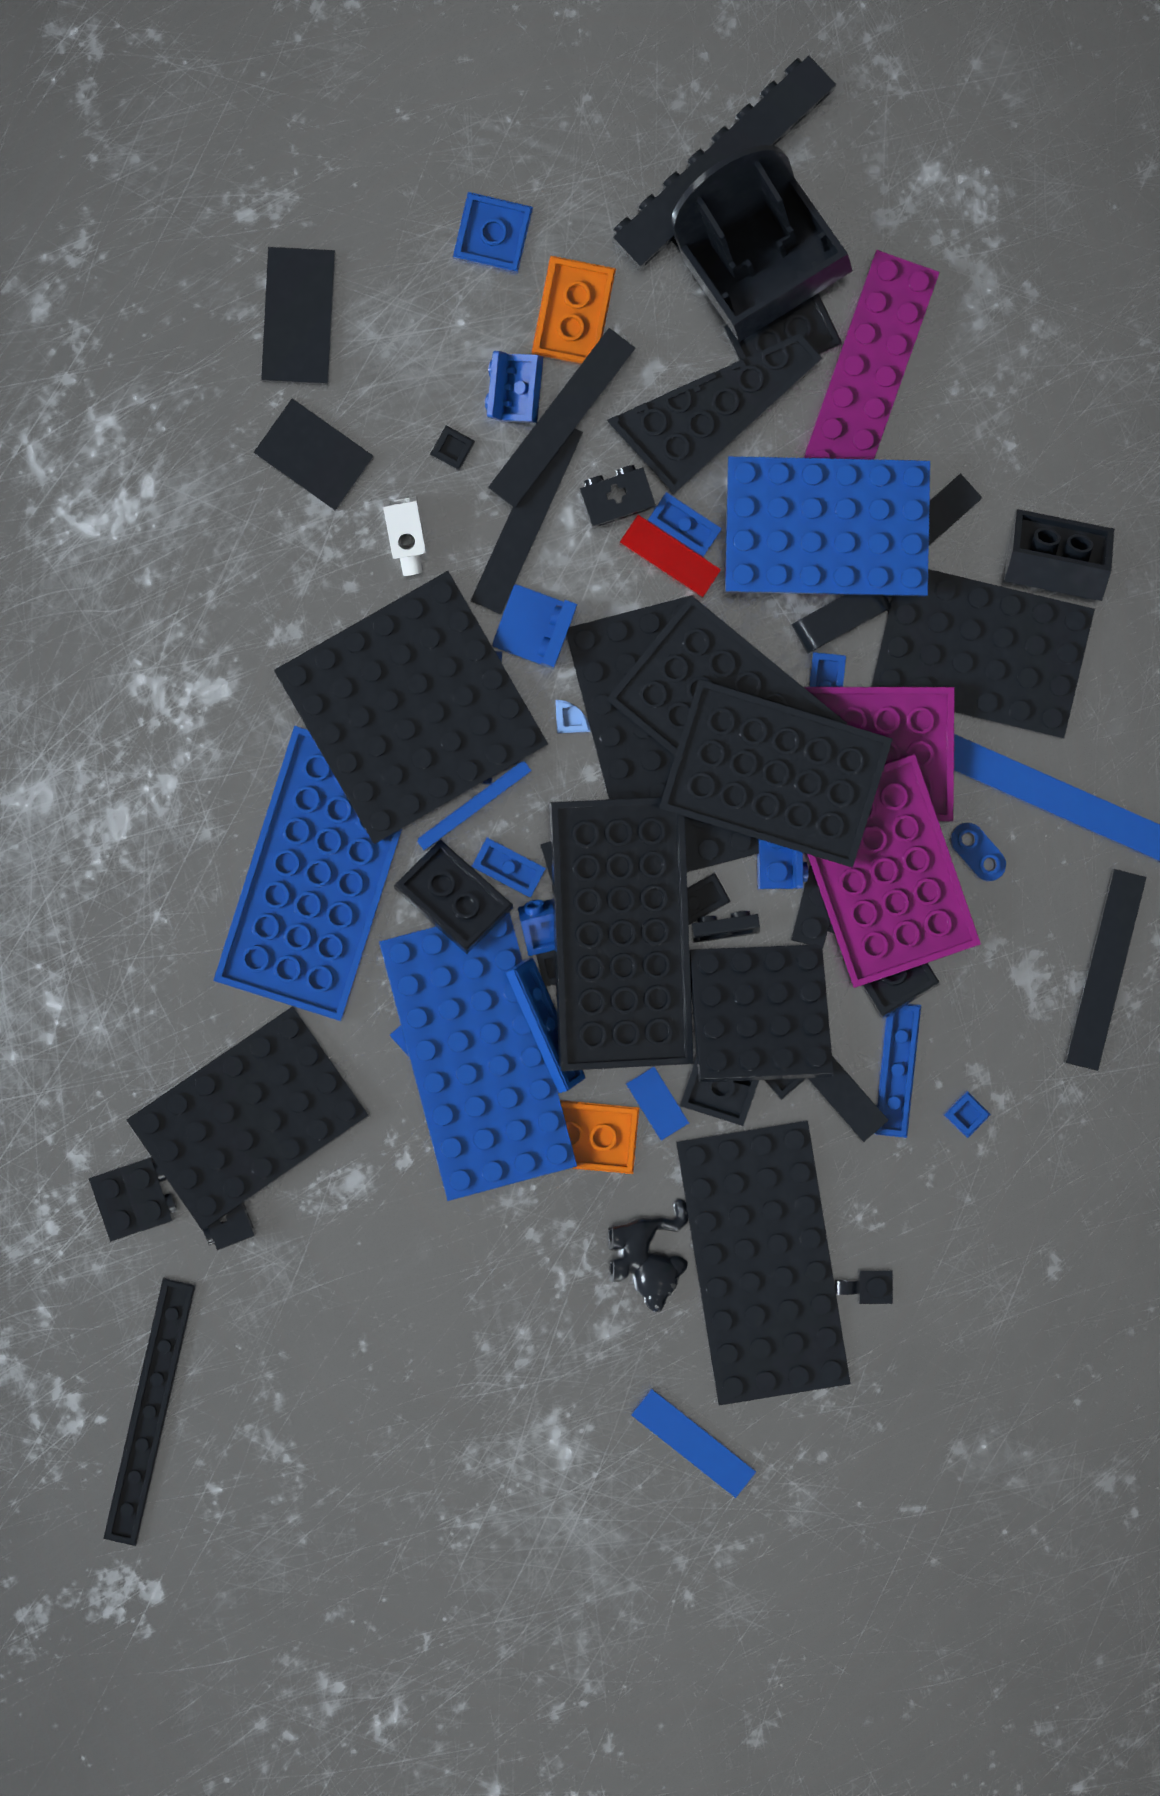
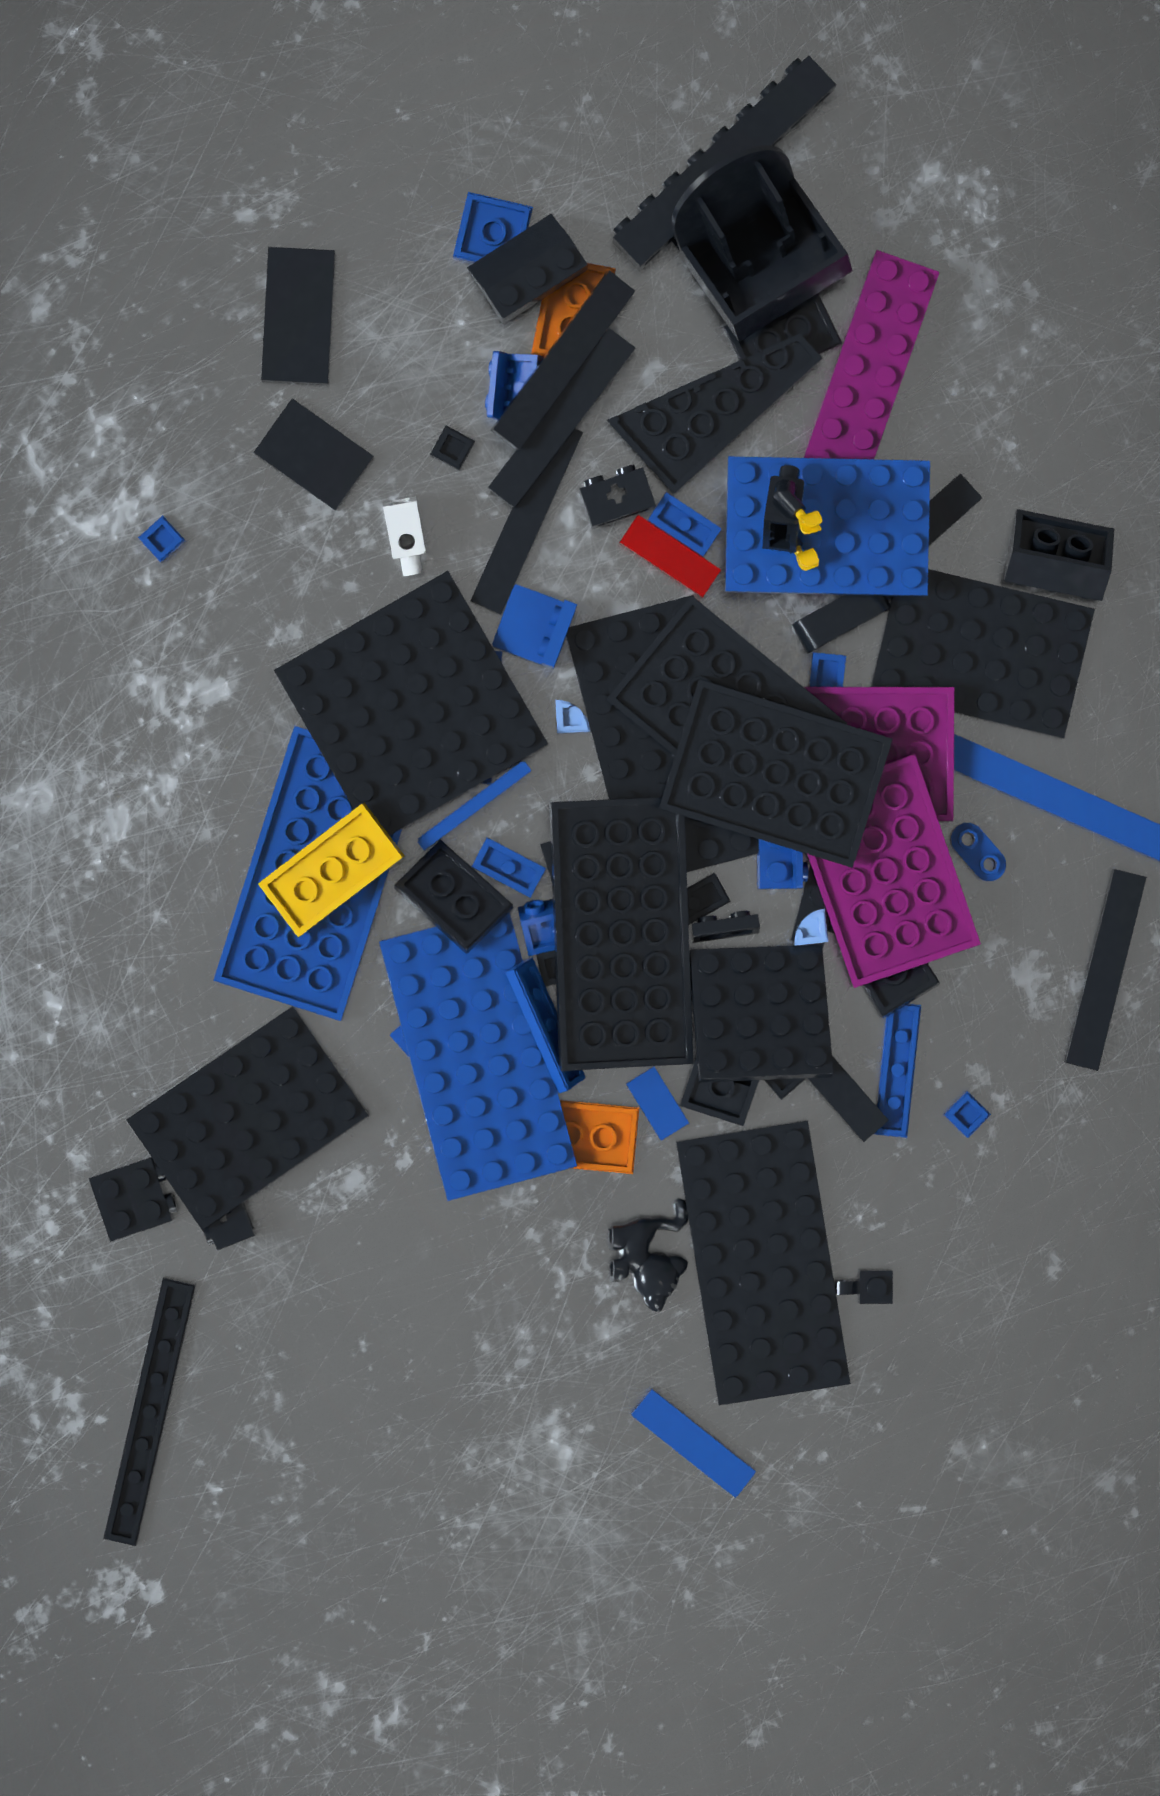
(162, 539): none -> blue tile
(331, 869): none -> yellow plate
(528, 268): none -> black slope
(562, 360): none -> black tile
(787, 514): none -> black torso
(812, 929): none -> light blue tile

